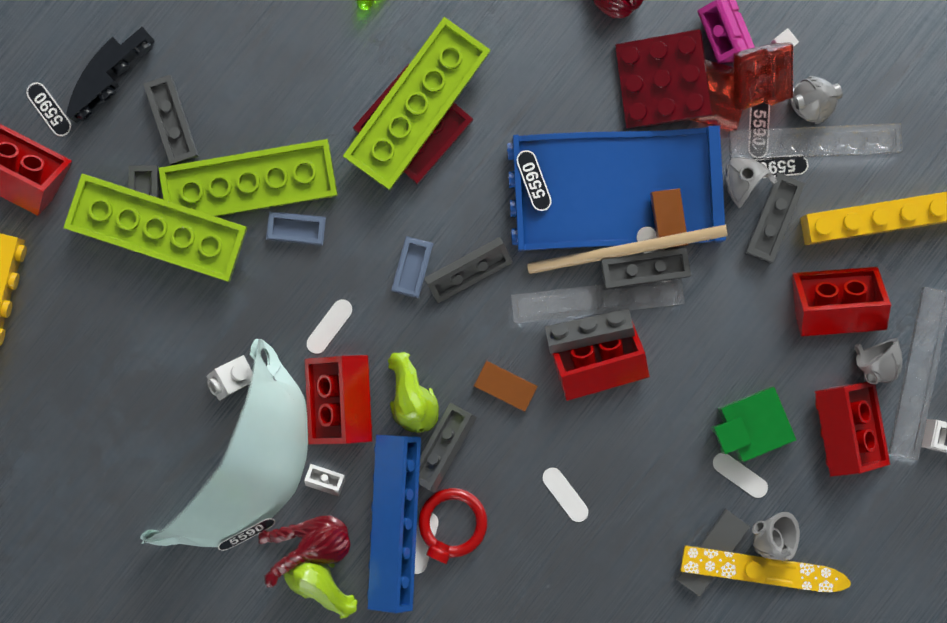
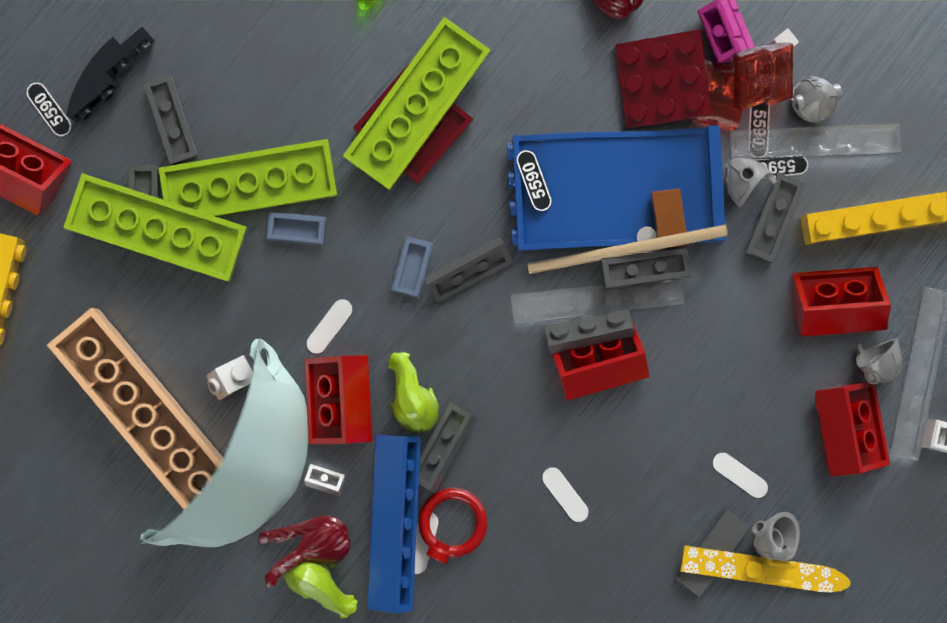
(137, 405): none -> light nougat brick
(246, 534): black sticker -> none
(505, 386): dark orange tile -> none
(753, 425): green piece -> none

